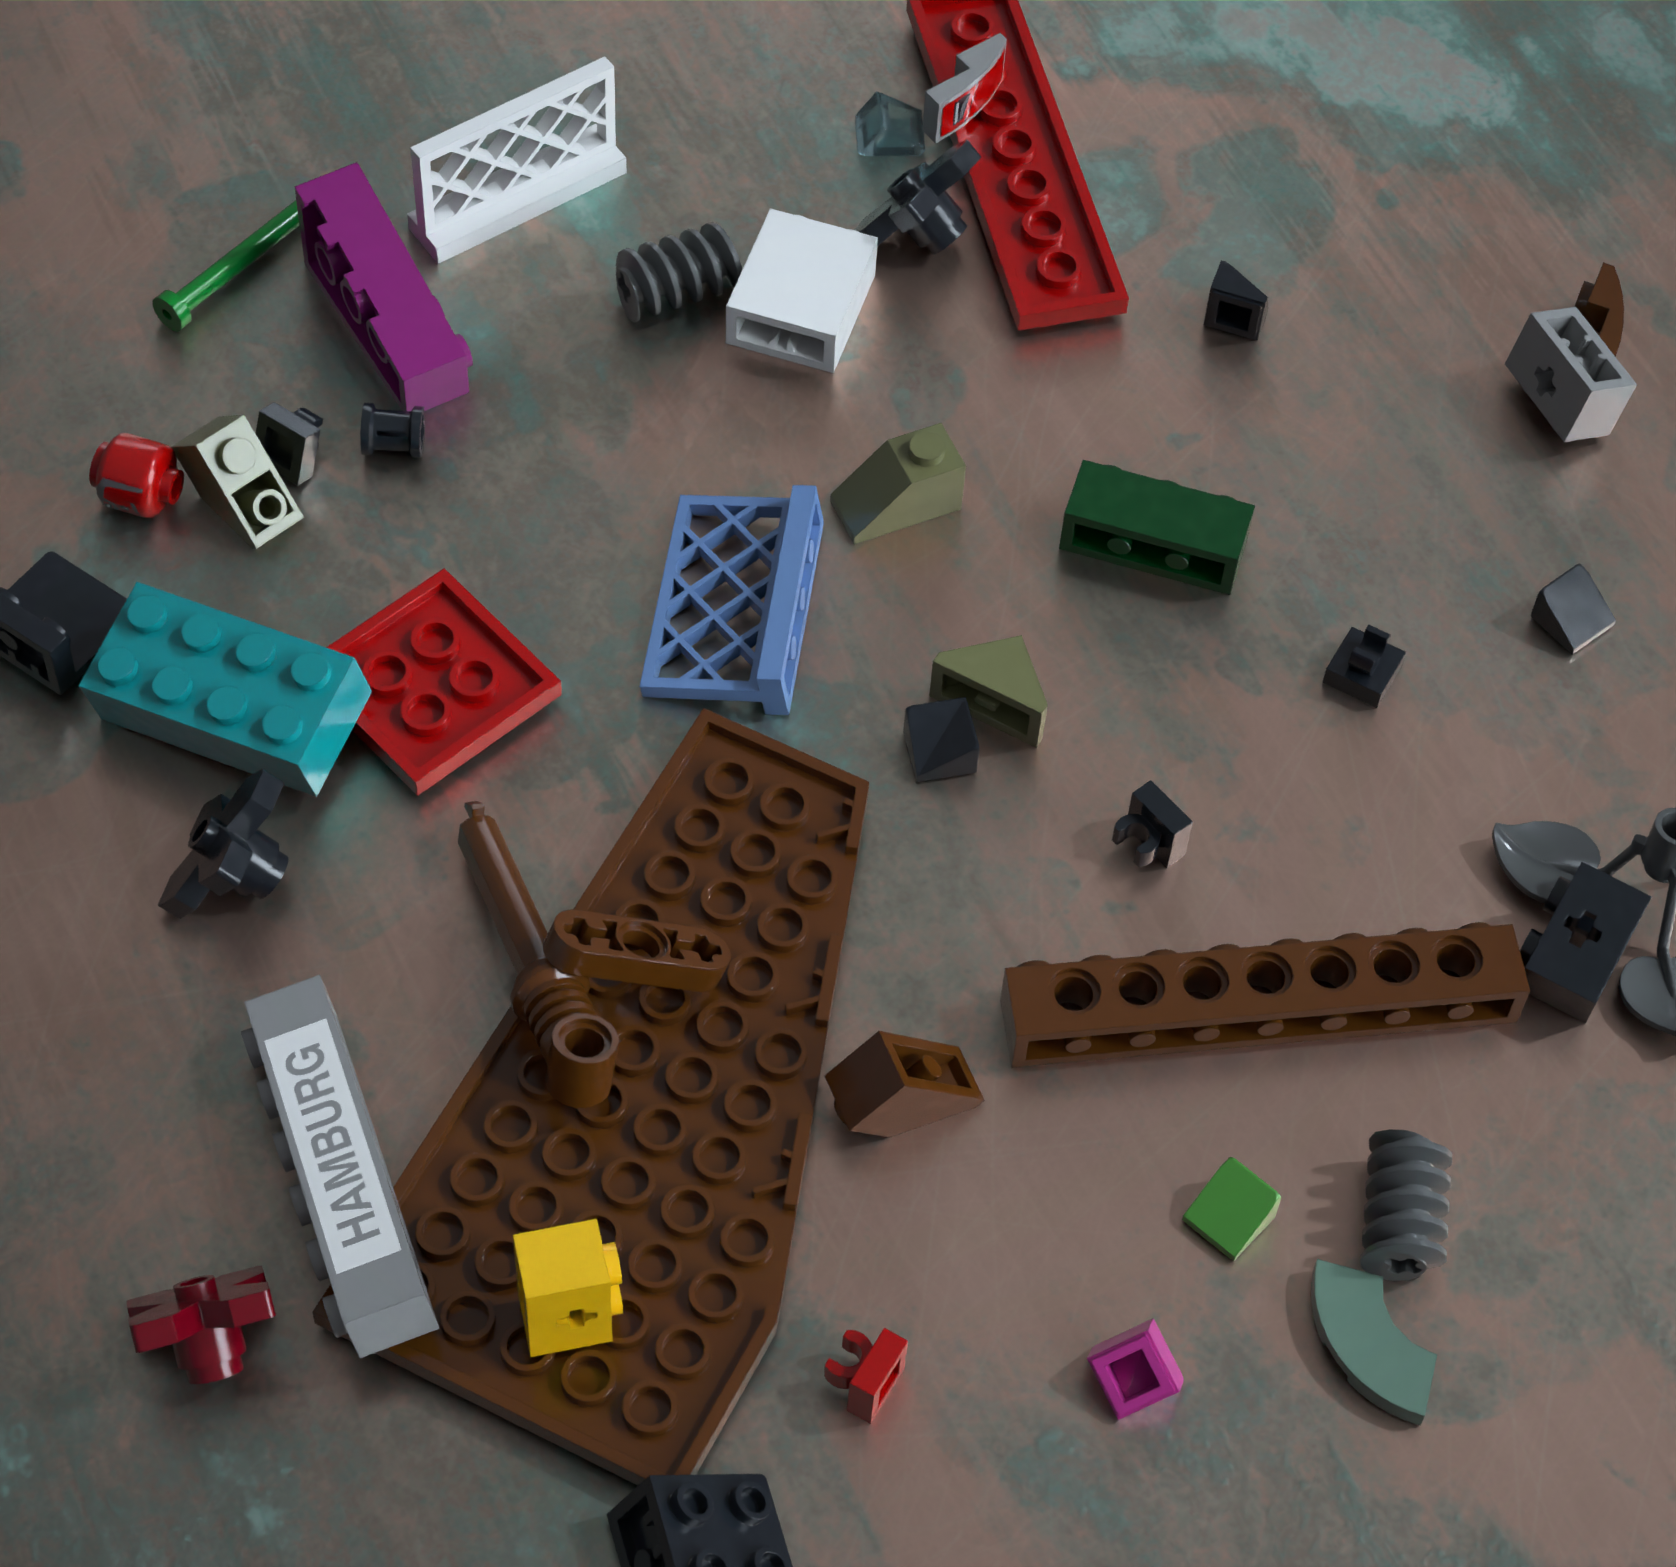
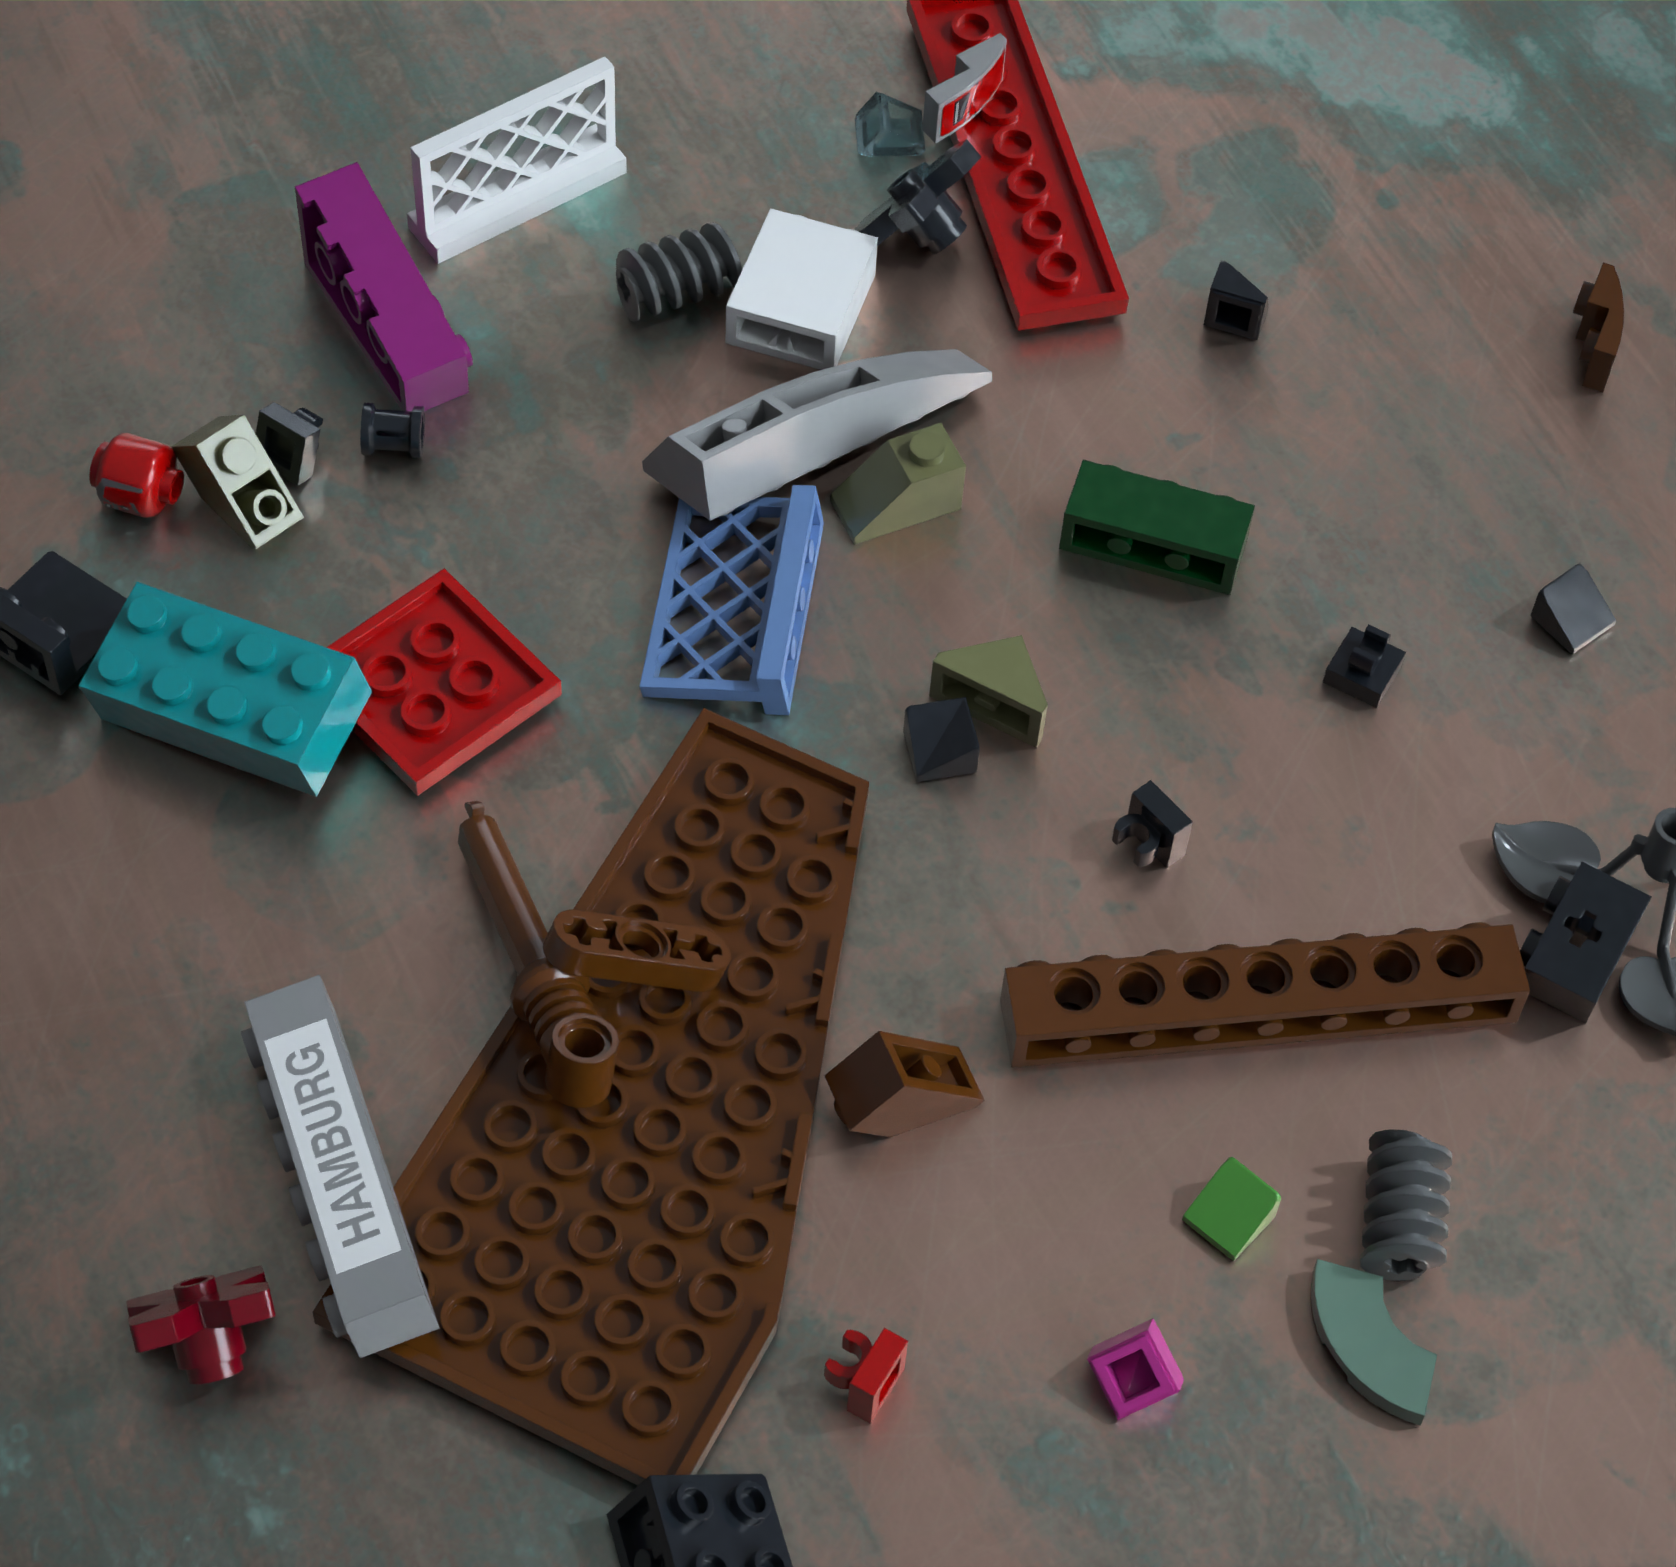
(175, 308): green bar -> none
(229, 849): black plant -> none
(567, 1286): yellow brick -> none
(805, 425): none -> light grey wedge
(1570, 374): light grey brick -> none

